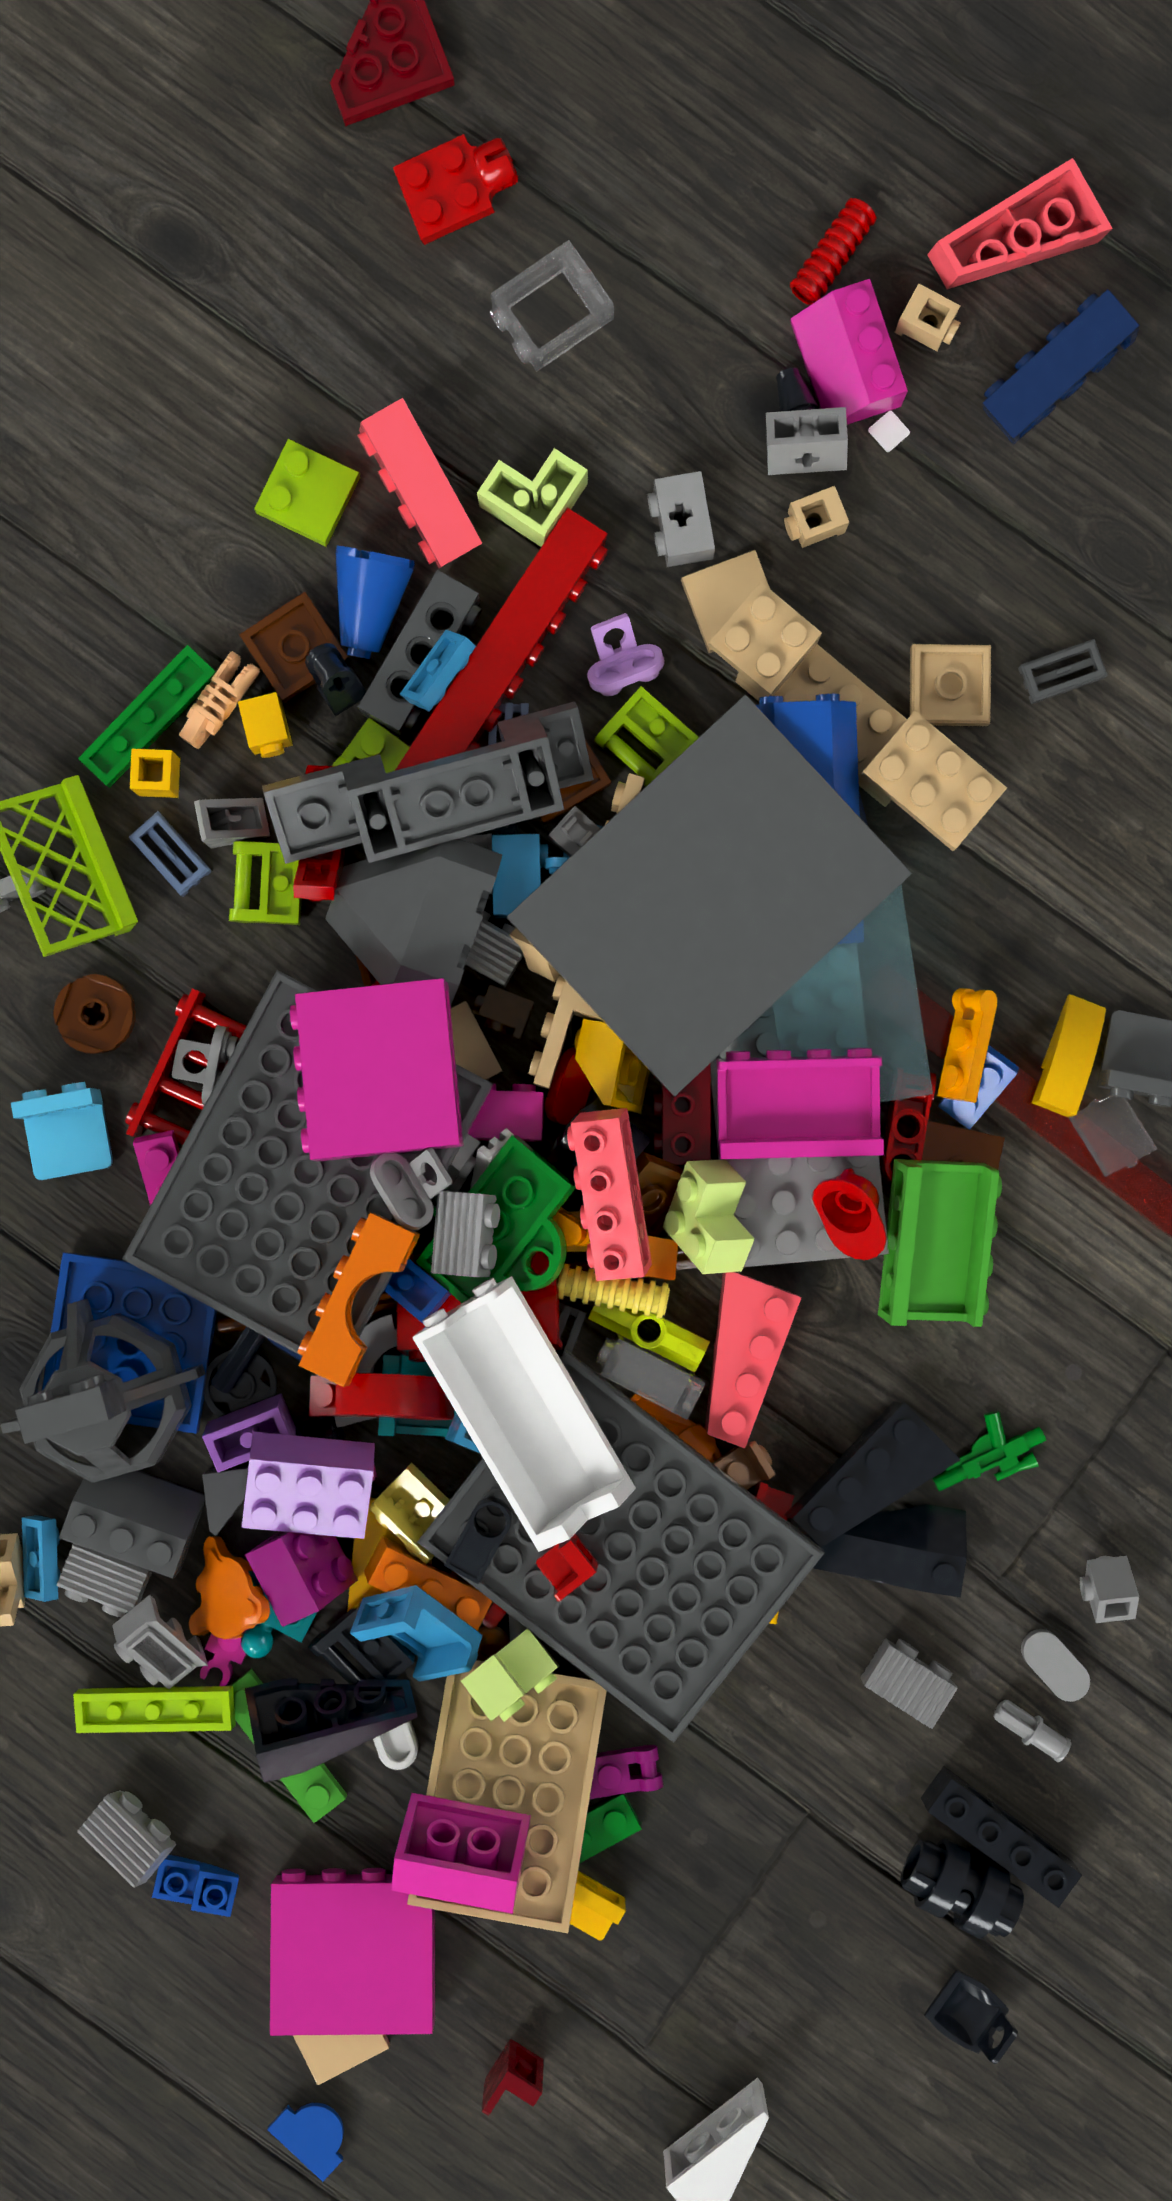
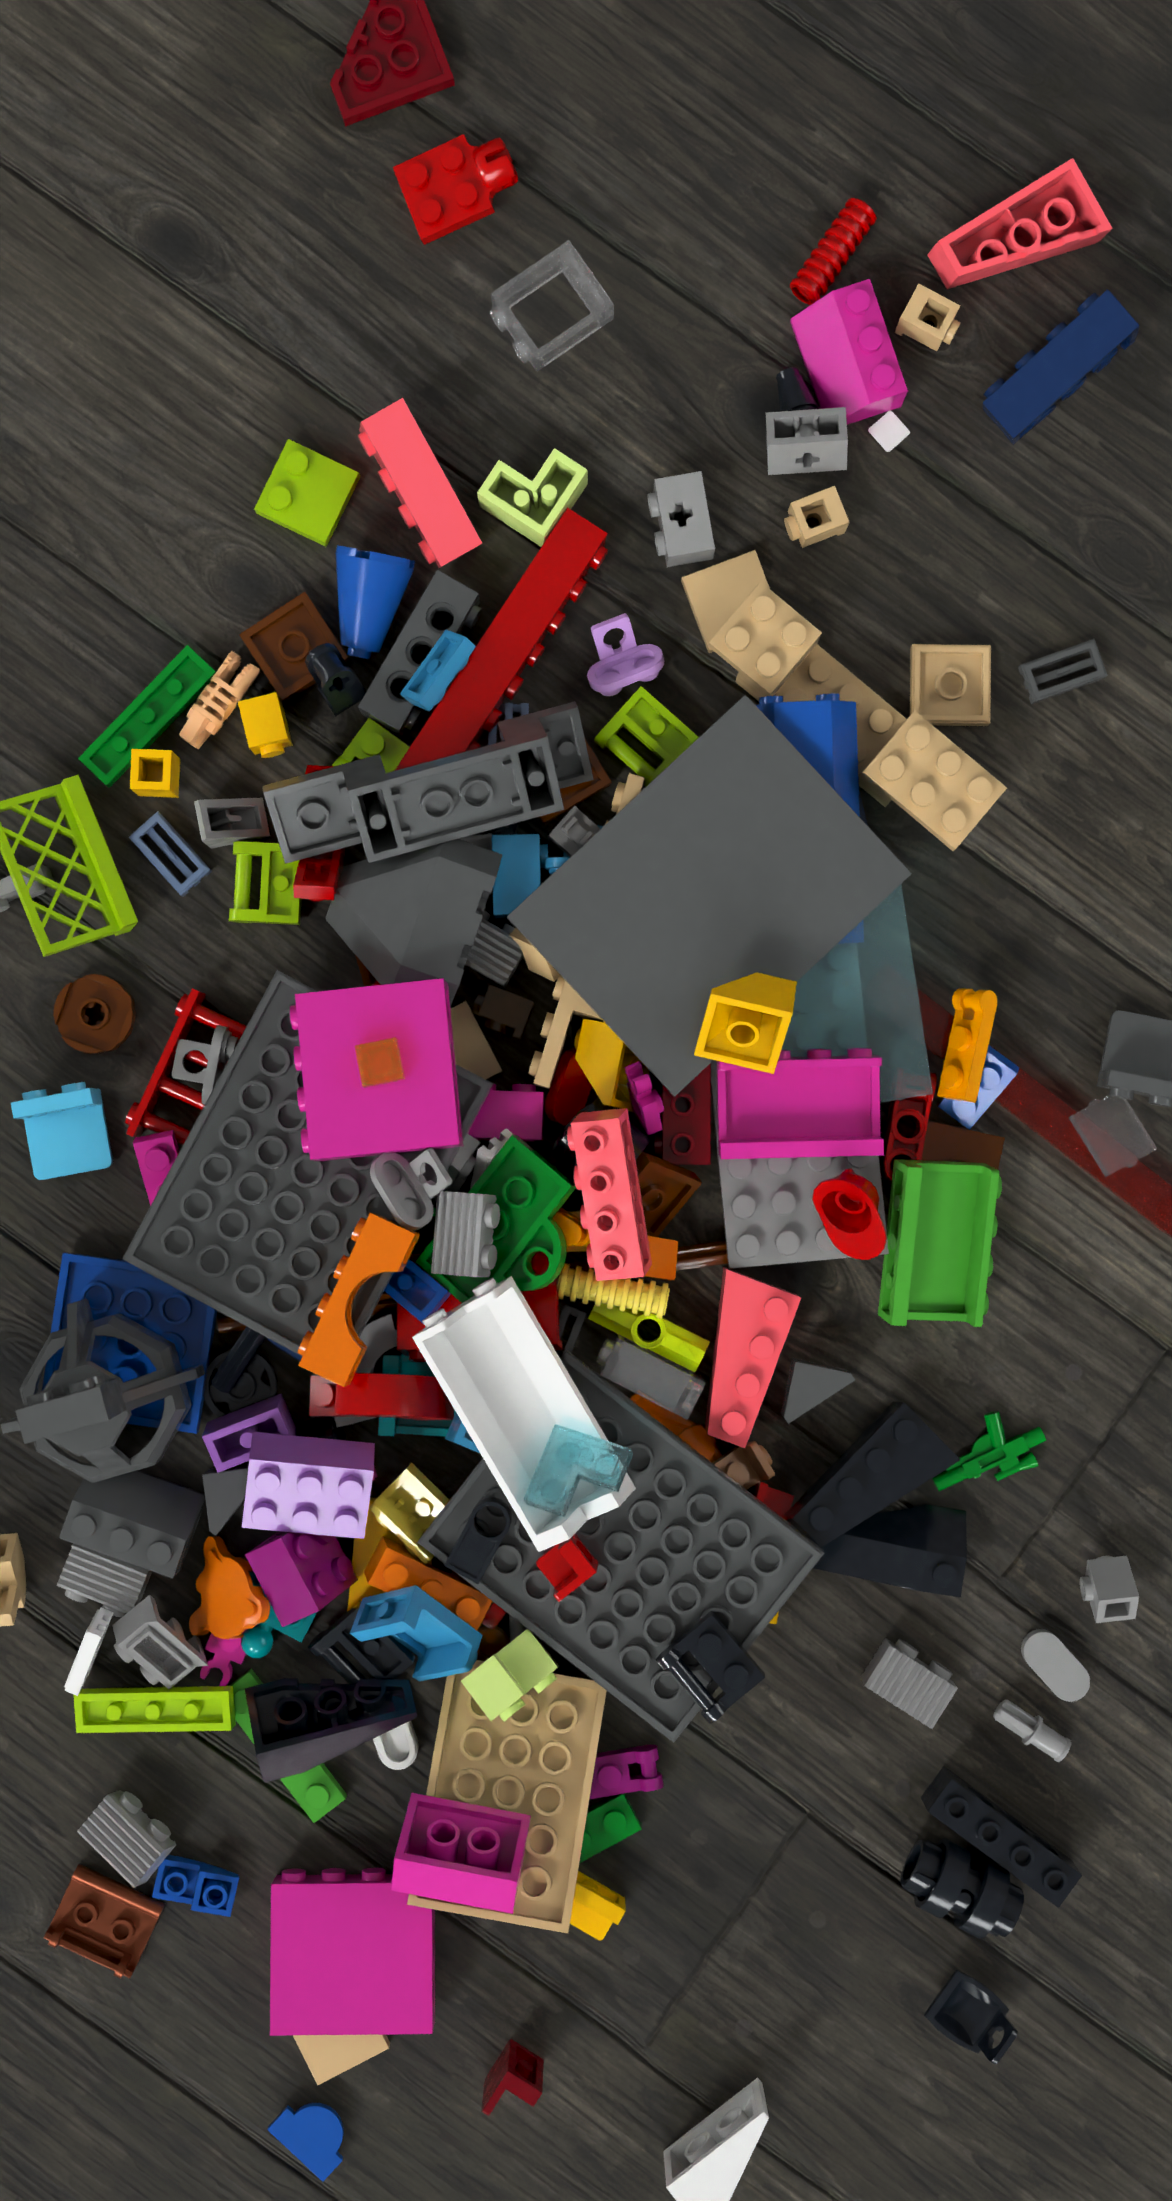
(40, 1565): dark azure plate -> none
(88, 1651): none -> white tile
(104, 1921): none -> copper piece
(380, 1062): none -> tile
(574, 1457): none -> clear light blue plate
(644, 1101): none -> dark pink plate
(704, 1218): yellowish green brick -> none
(721, 1658): none -> black plate
(747, 1021): none -> yellow slope
(810, 1385): none -> dark grey slope
(1070, 1057): yellow slope -> none

